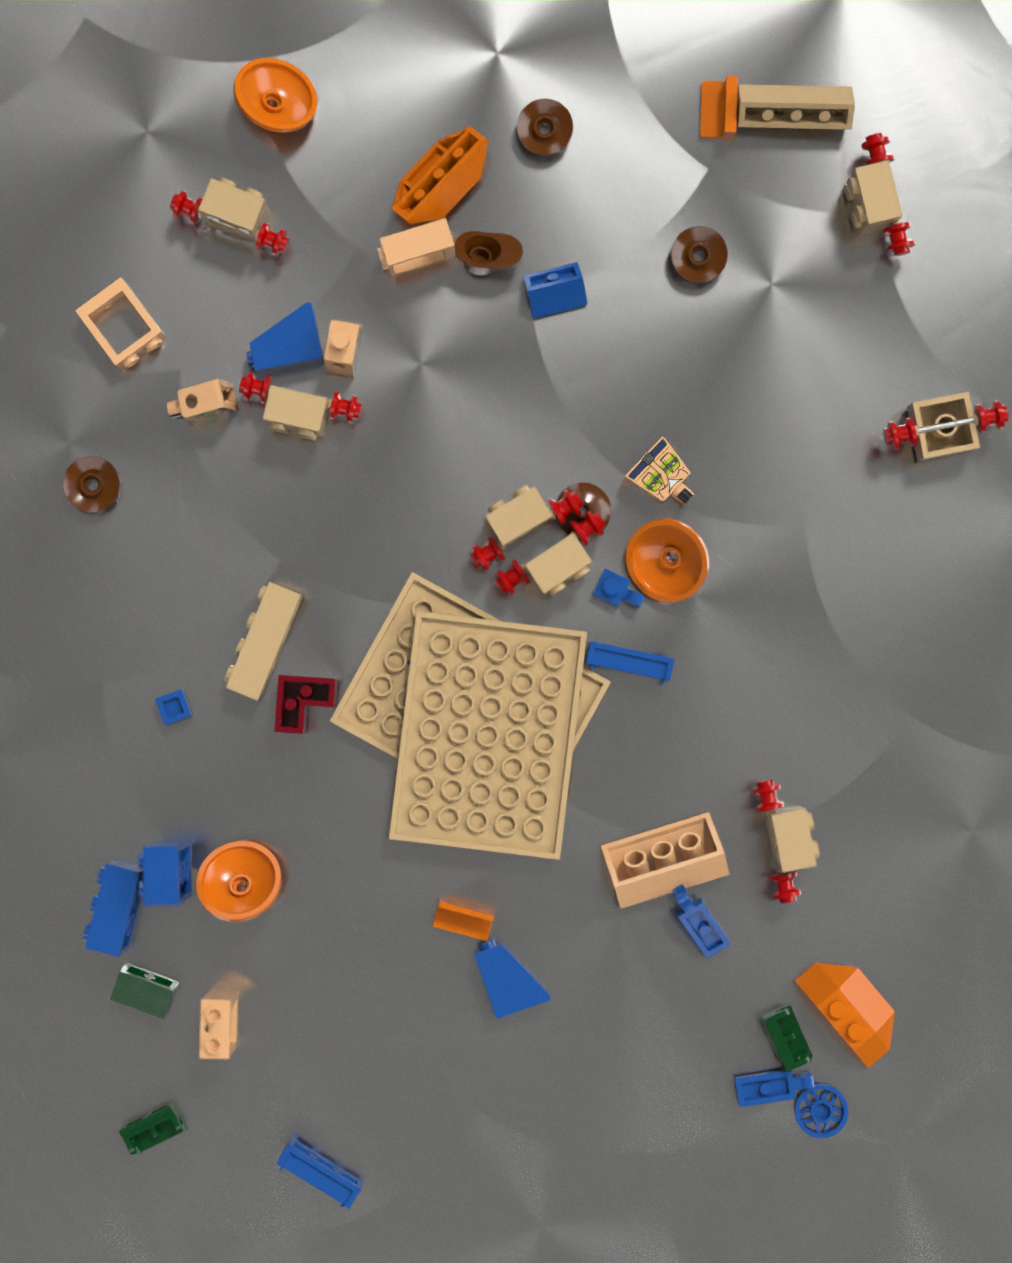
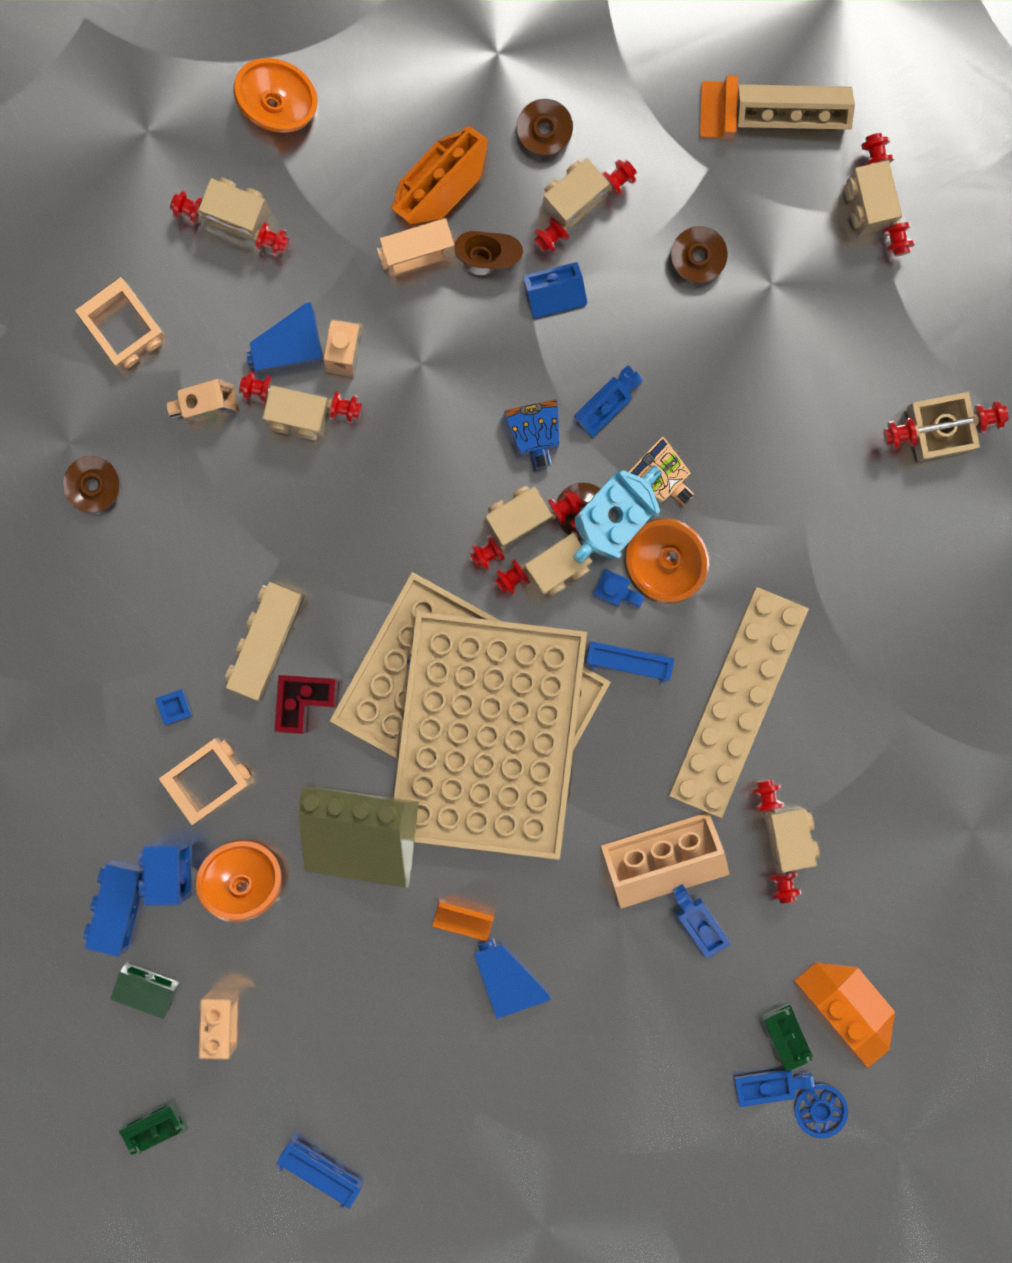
(182, 797): none -> light nougat window
(357, 835): none -> olive slope
(535, 430): none -> torso
(577, 195): none -> tan brick
(608, 401): none -> blue plate
(635, 505): none -> medium azure plate
(738, 702): none -> tan plate

